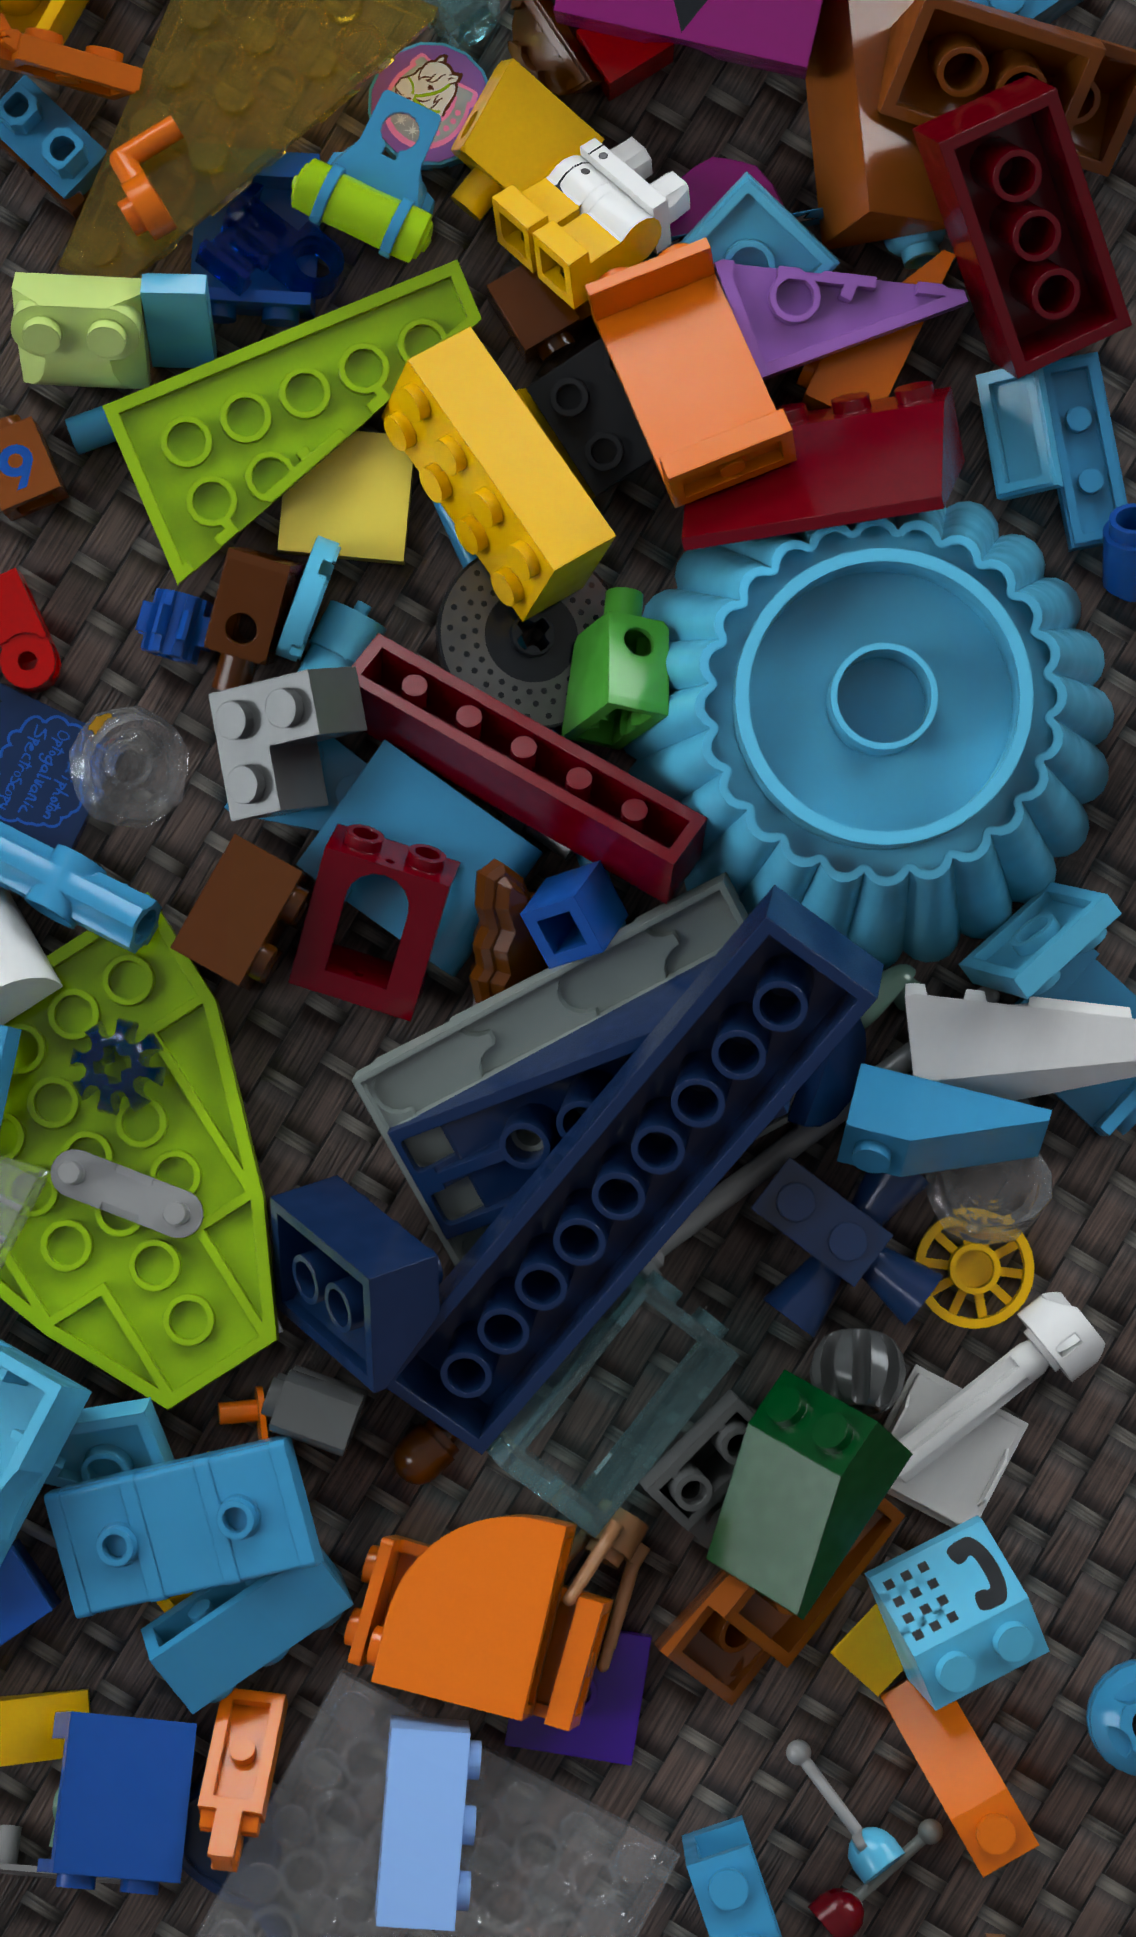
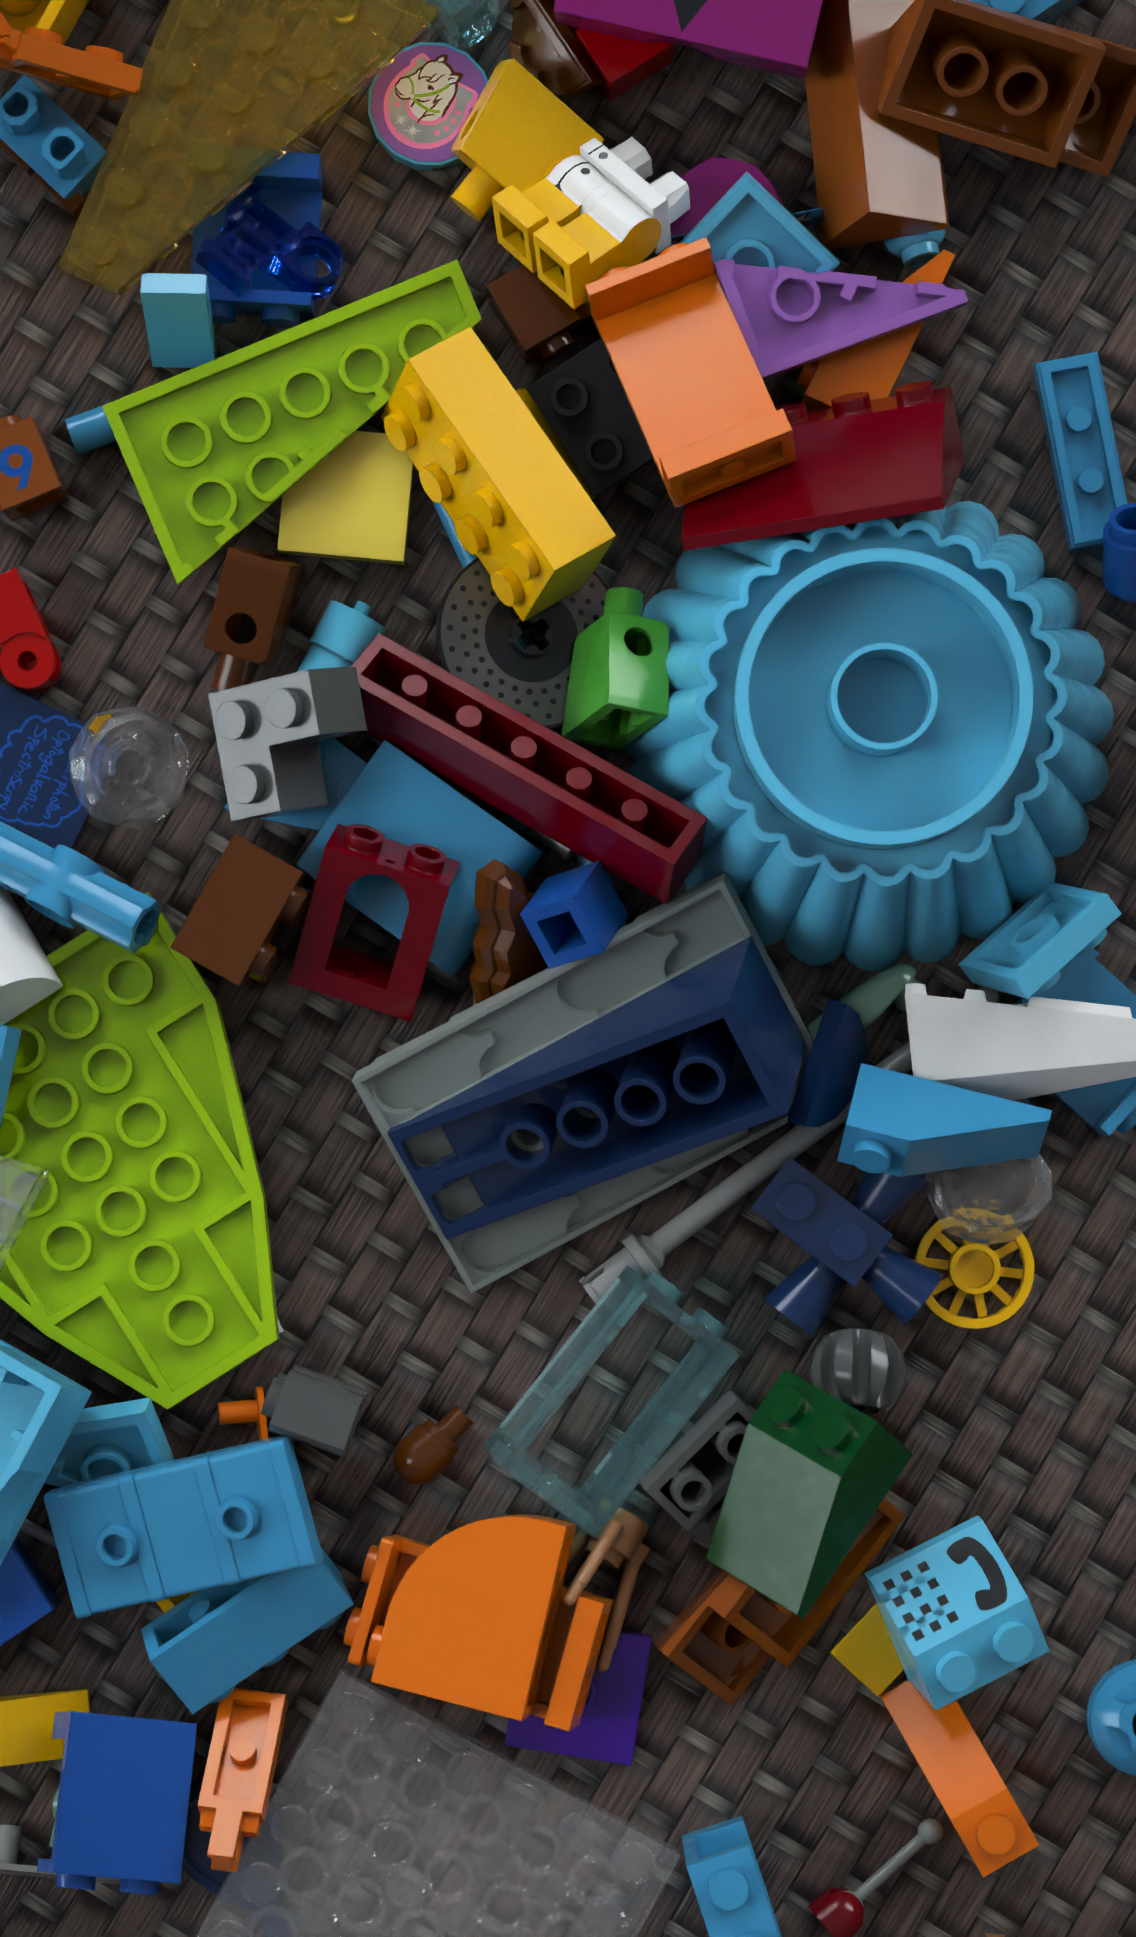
(80, 330): yellowish green slope -> none
(127, 1193): light grey piece -> none
(131, 1078): piece -> none
(143, 205): orange plate -> none
(174, 625): blue gear -> none
(308, 598): medium azure tile -> none
(352, 1278): dark blue slope -> none
(371, 193): piece -> none
(426, 1823): light blue brick -> none
(637, 1165): dark blue brick -> none
(870, 1848): hinge -> none
(966, 1474): white piece -> none
(1019, 433): medium azure tile -> none
(1023, 225): dark red brick -> none
(1056, 1338): white piece -> none

